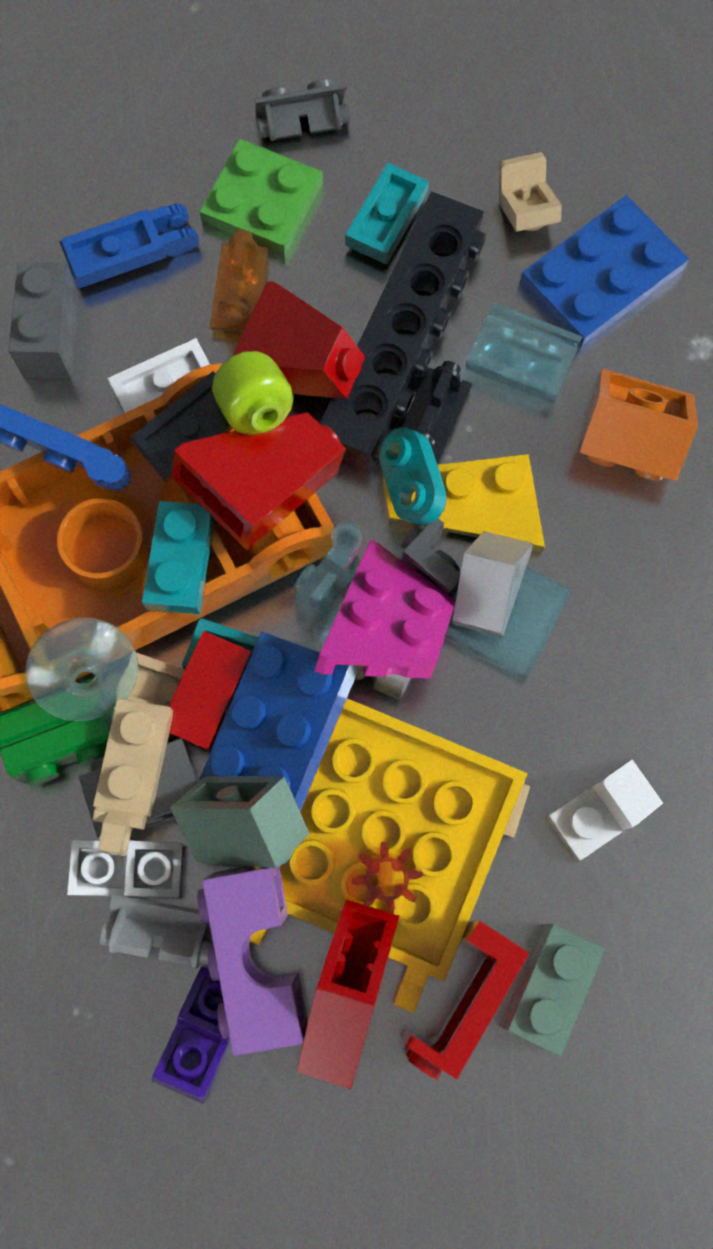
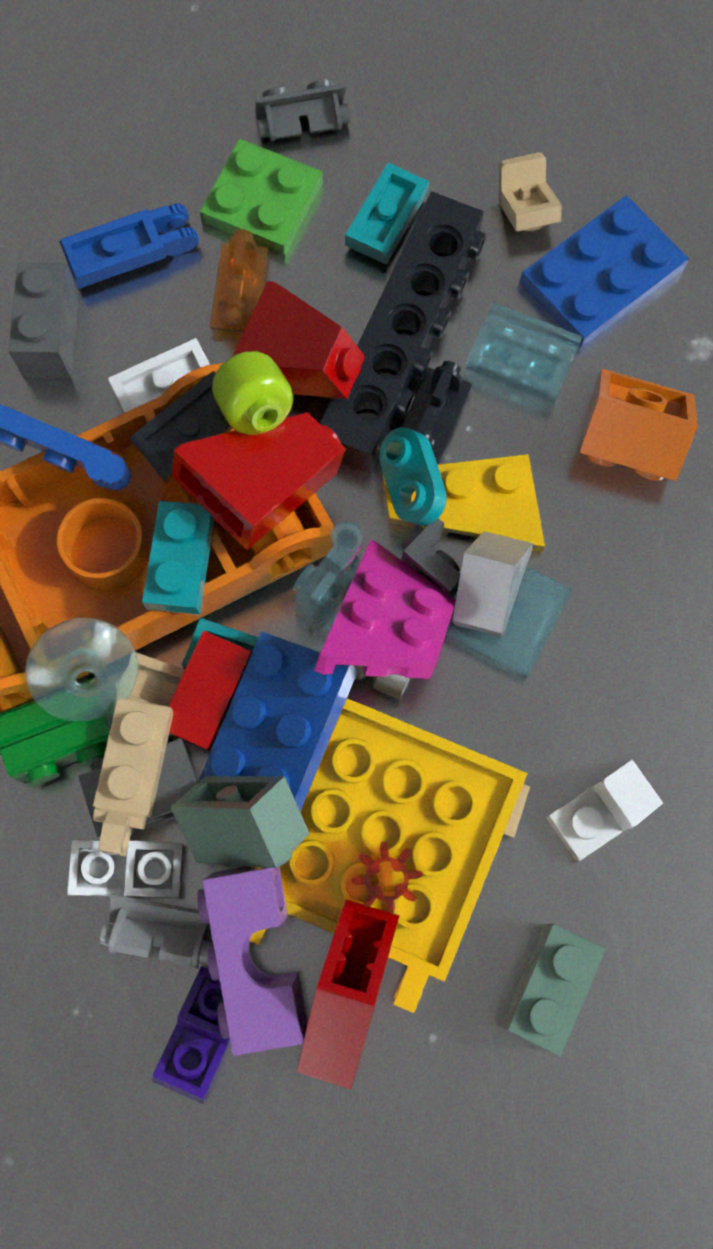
(476, 1007): red panel -> none

